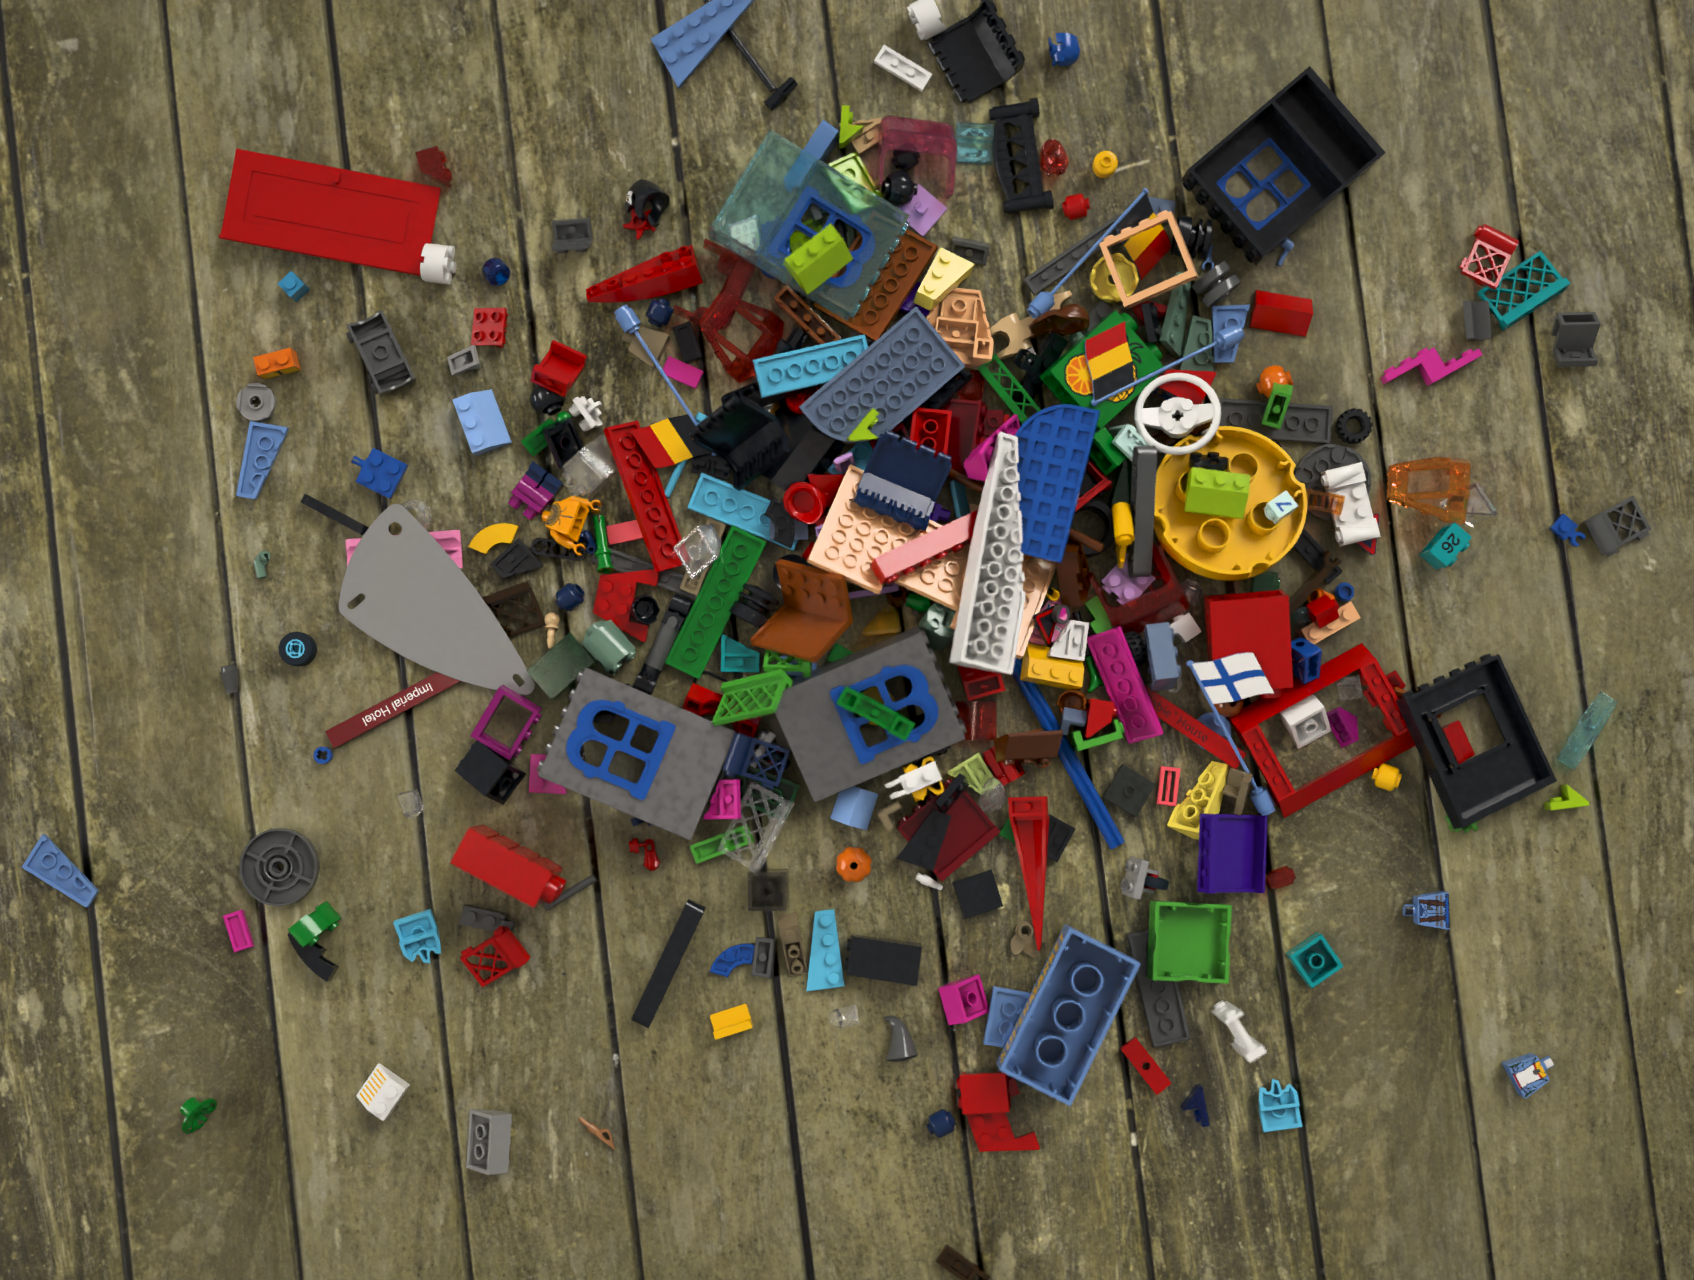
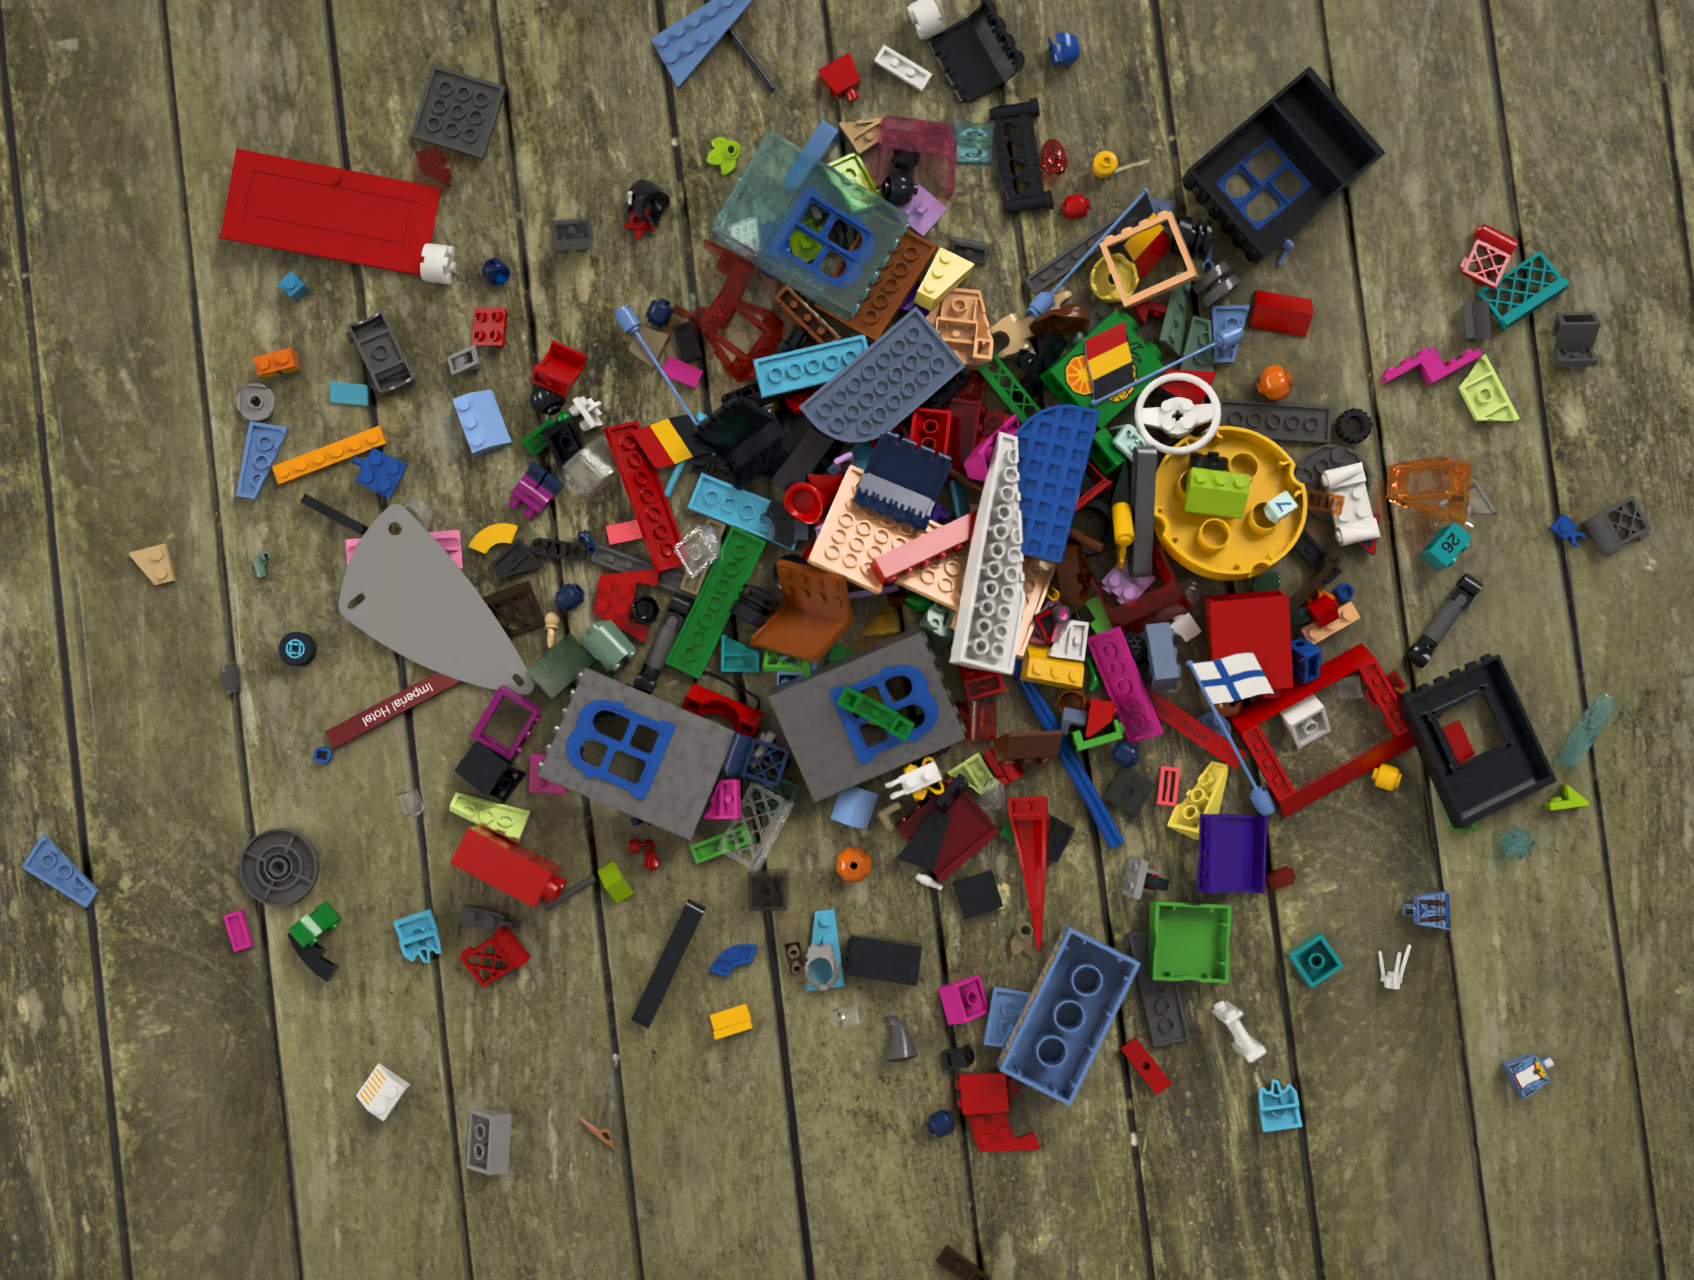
(155, 563): none -> tan wing
(195, 1111): green wheel -> none
(329, 455): none -> light orange plate
(349, 393): none -> medium azure slope
(458, 112): none -> dark grey plate
(496, 817): none -> yellowish green wing
(567, 520): light orange torso -> none
(602, 553): green pin -> none
(615, 882): none -> lime slope
(650, 279): red wedge -> none
(721, 155): none -> lime plate
(748, 688): bright green fence -> none
(764, 957): dark grey slope -> none
(780, 93): black axle -> none
(816, 952): none -> light grey piece
(818, 259): lime slope -> none
(841, 78): none -> red torso
(848, 132): lime slope -> none
(861, 432): lime slope -> none
(958, 1057): none -> black bracket
(1125, 753): none -> dark blue head
(1152, 323): black wing -> none
(1197, 1100): clear blue slope -> none
(1237, 789): dark tan panel -> none
(1277, 406): bright green brick -> none
(1343, 726): magenta slope -> none
(1394, 978): none -> white plant
(1456, 602): none -> piece
(1485, 394): none -> yellowish green wing
(1517, 843): none -> clear light blue brick

